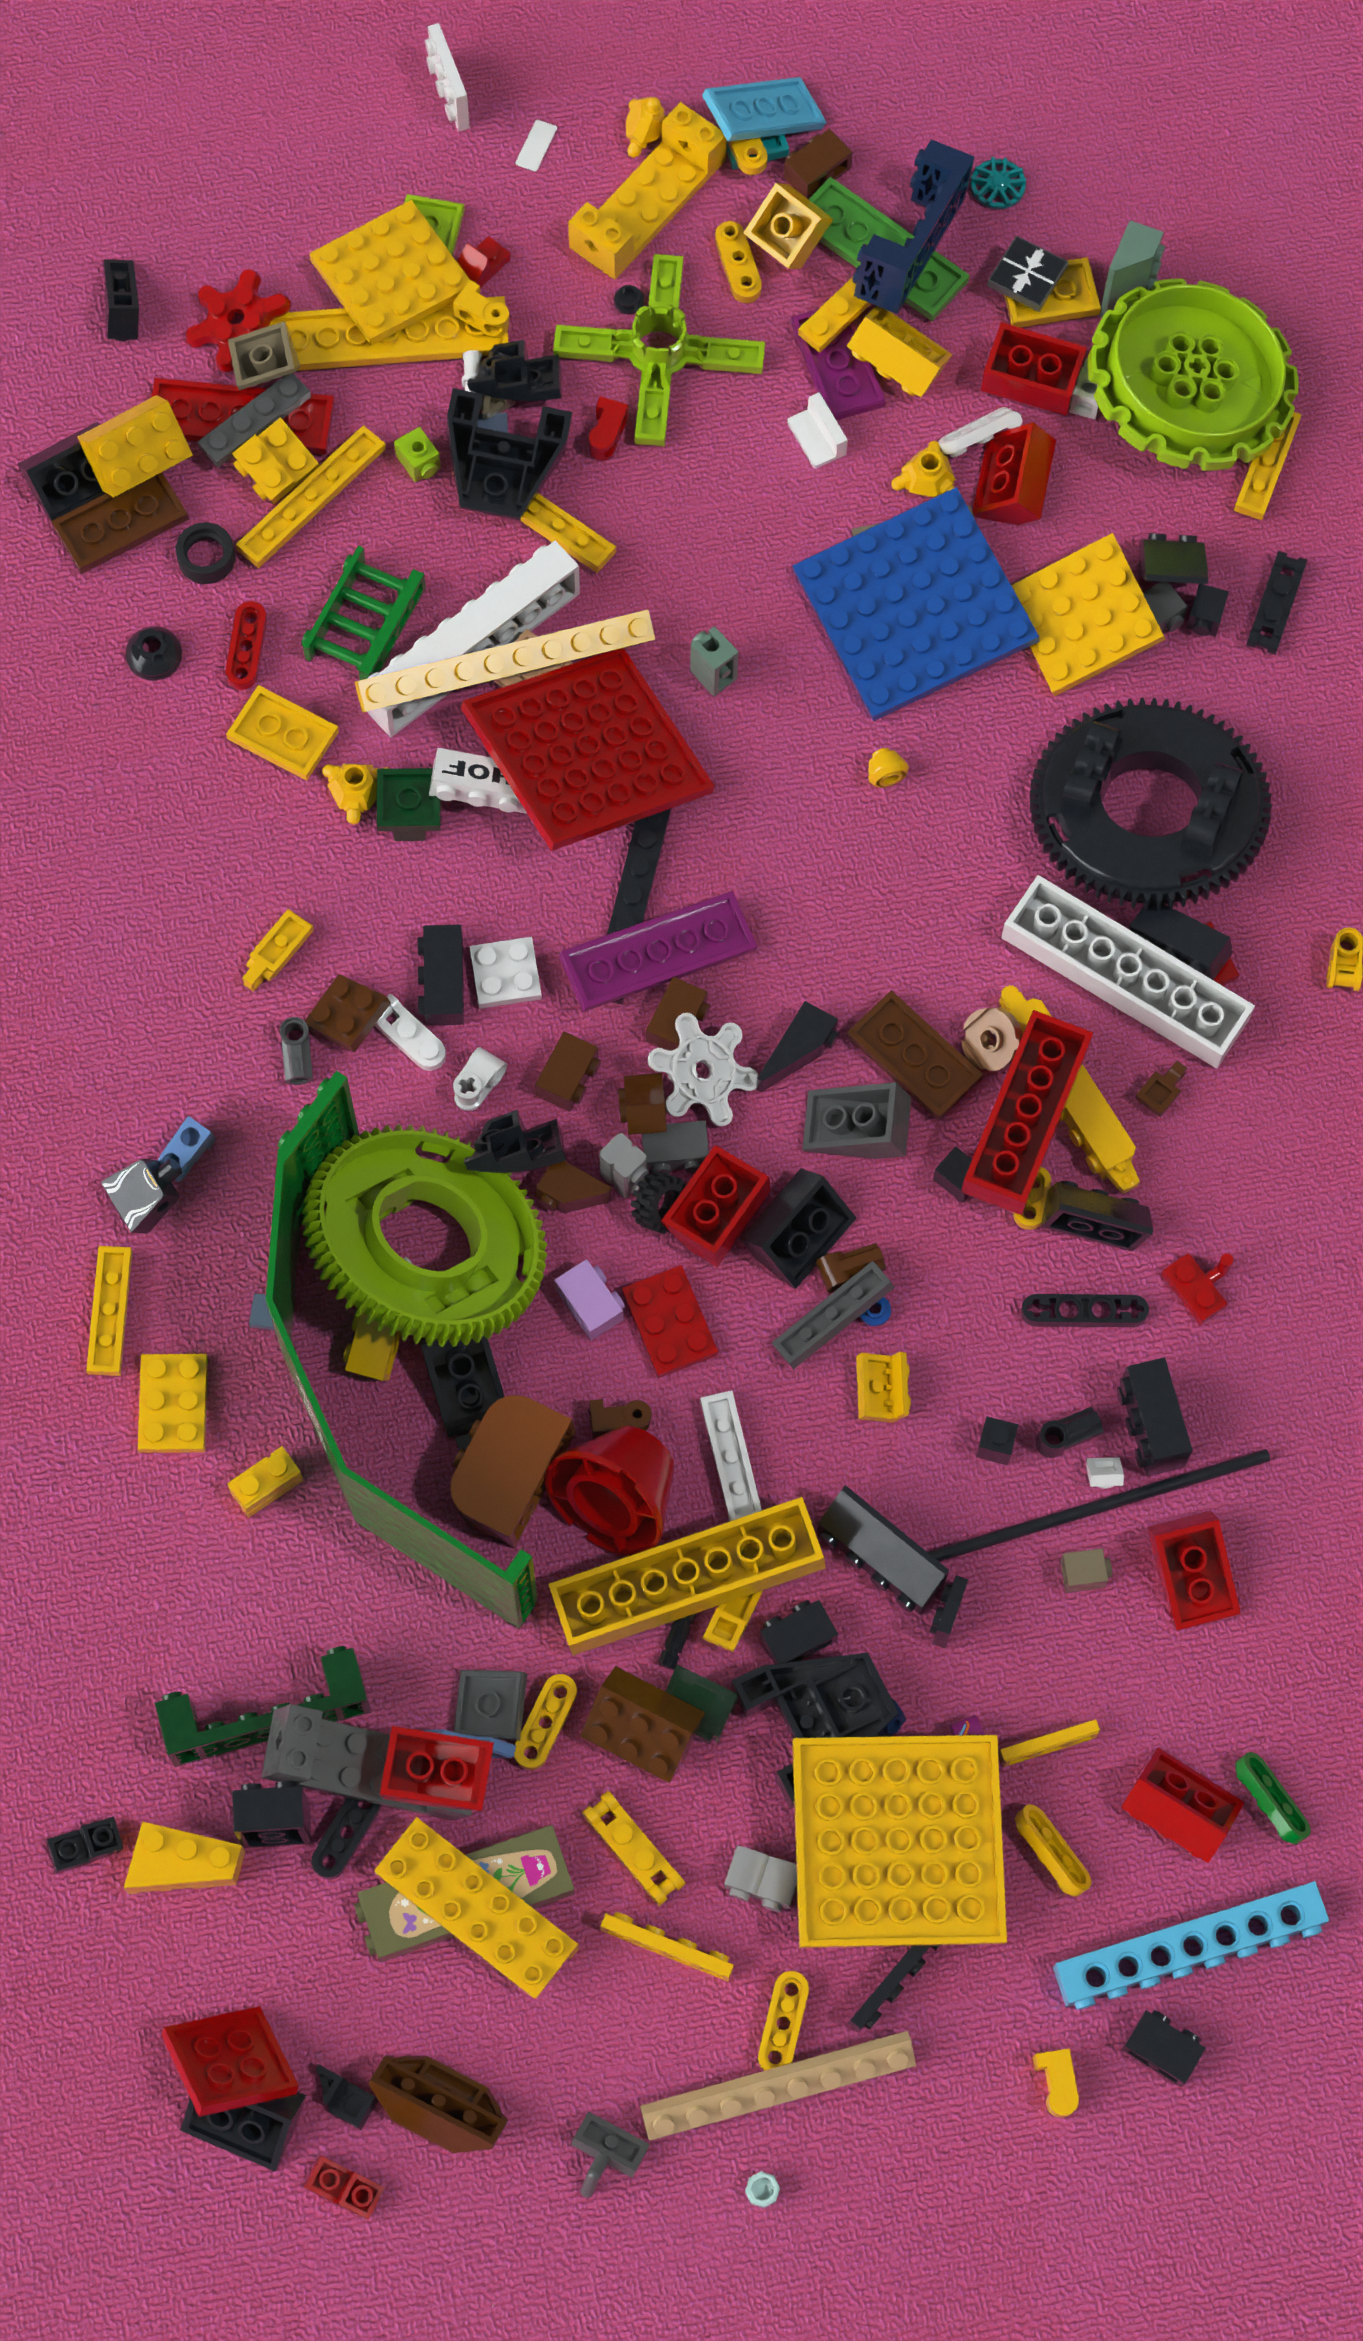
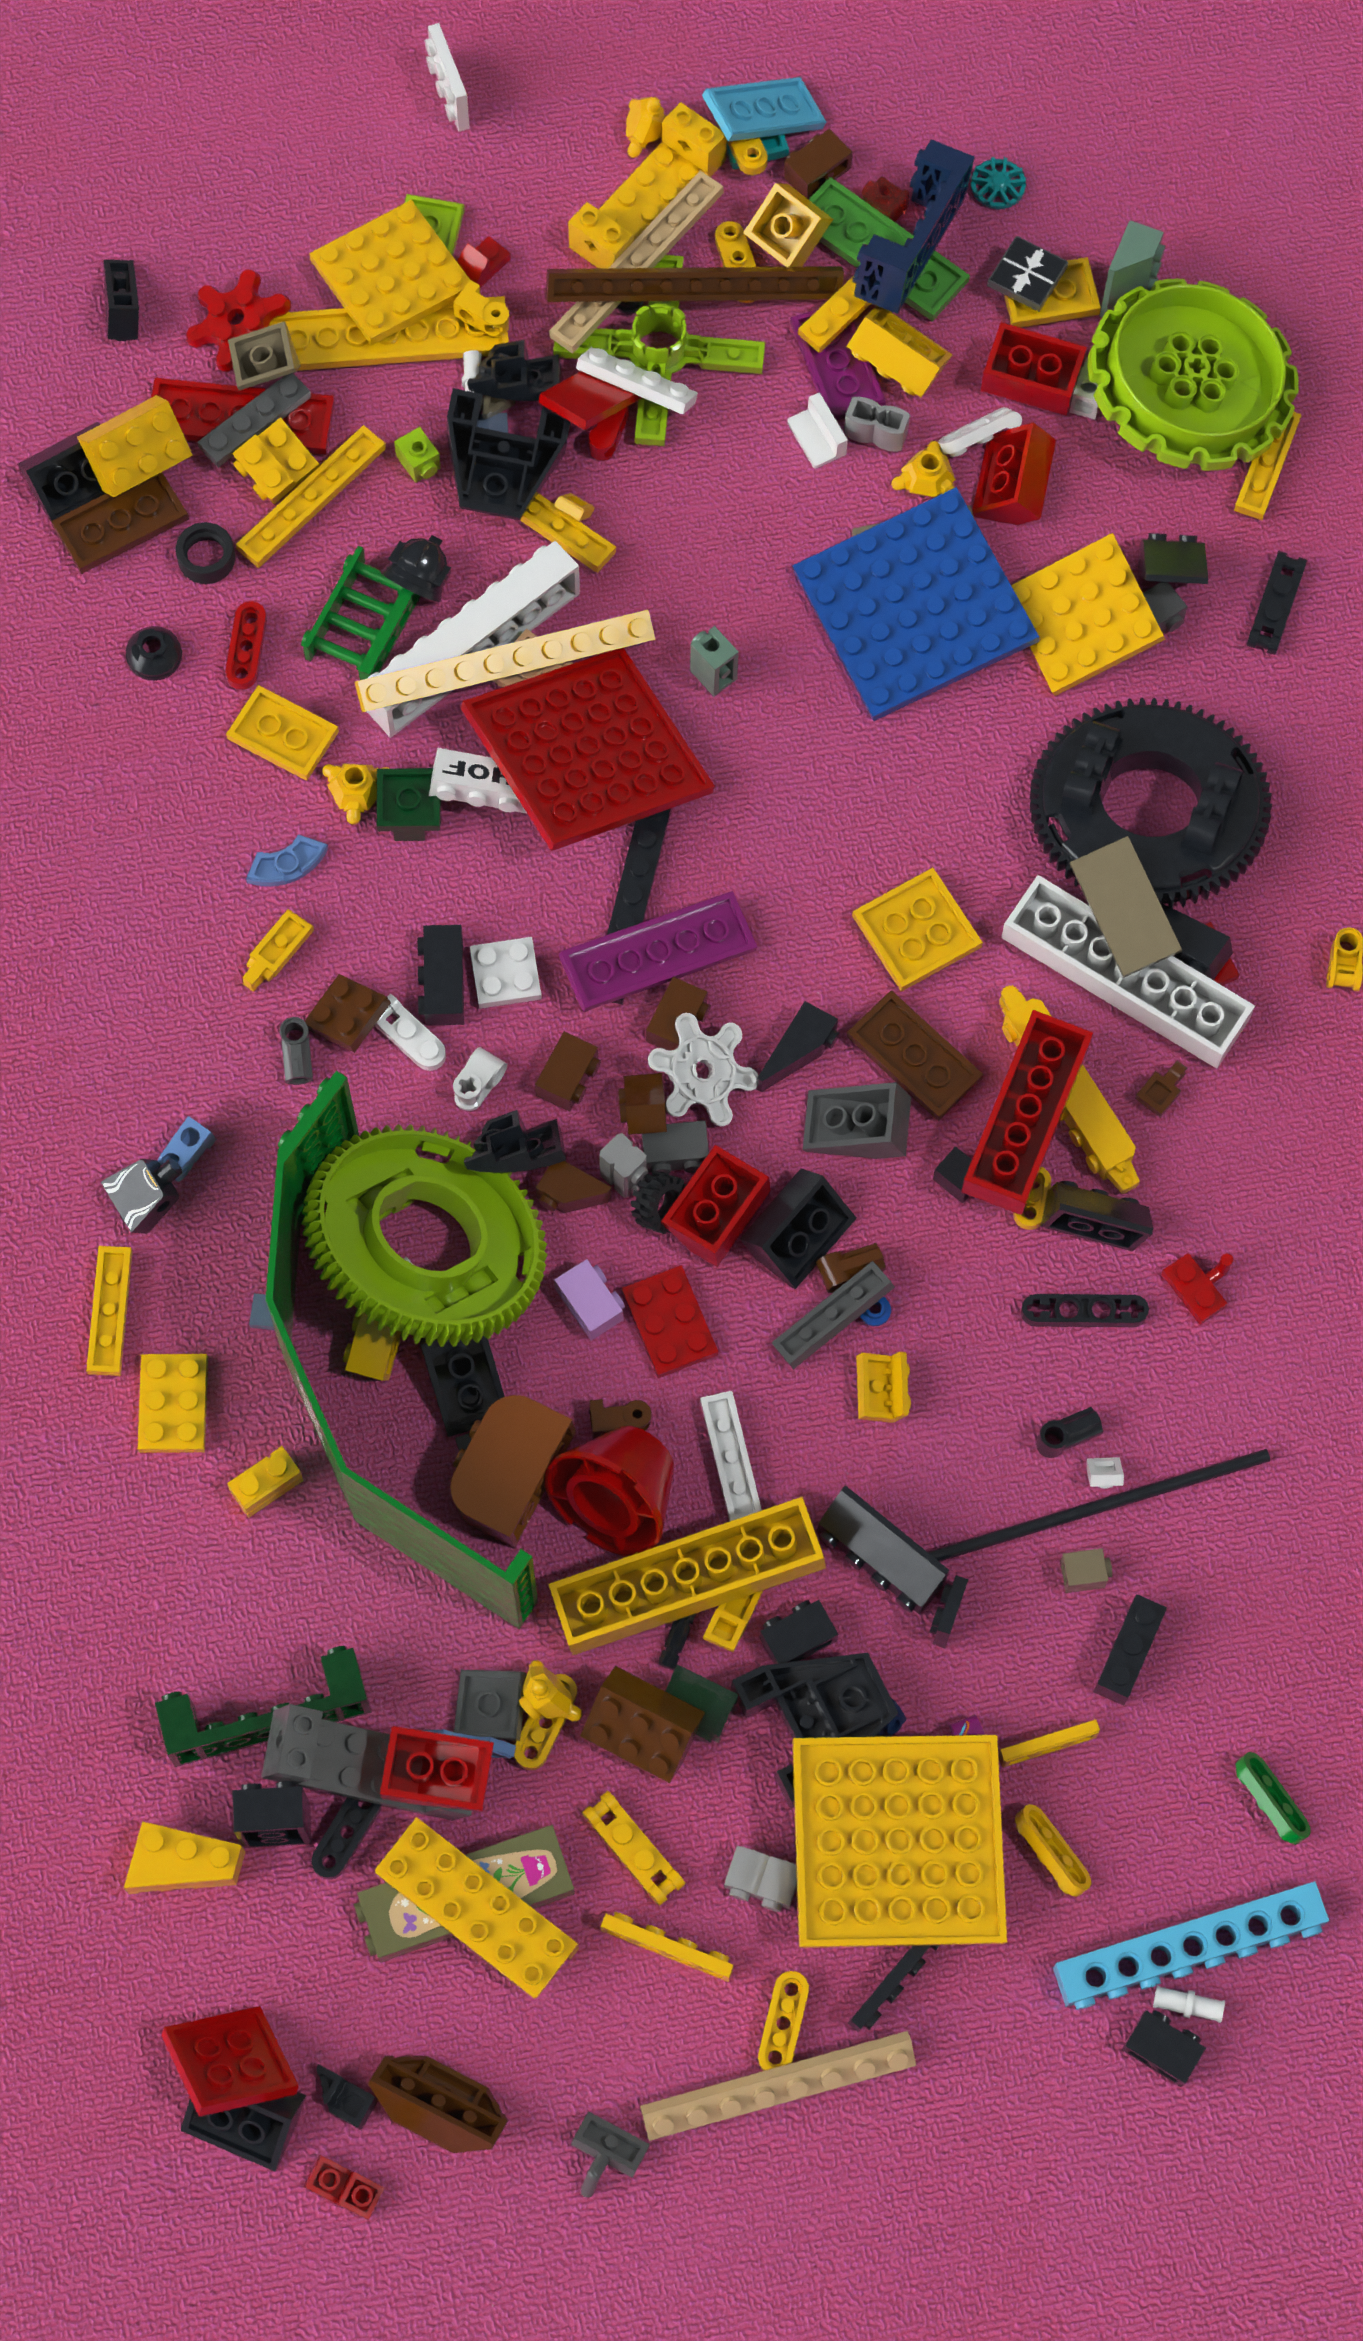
(84, 1845): black slope -> none
(288, 864): none -> medium blue tile
(419, 567): none -> black helmet
(536, 145): white sticker -> none
(547, 1695): none -> yellow rock
(574, 506): none -> yellow tile
(586, 399): none -> red tile
(637, 380): none -> white plate
(644, 252): none -> tan plate
(693, 284): none -> reddish brown plate
(762, 2189): light aqua tile -> none
(878, 424): none -> light grey brick
(886, 198): none -> clear red brick
(886, 768): yellow cone -> none
(917, 929): none -> yellow plate
(976, 1045): medium nougat plate -> none
(997, 1440): black brick -> none
(1060, 2081): yellow leg -> none
(1125, 907): none -> dark tan tile
(1130, 1649): none -> black brick
(1154, 1417): black brick -> none
(1182, 1805): red slope -> none
(1189, 2004): none -> white pin
(1194, 1569): red slope -> none
(1207, 610): black brick -> none

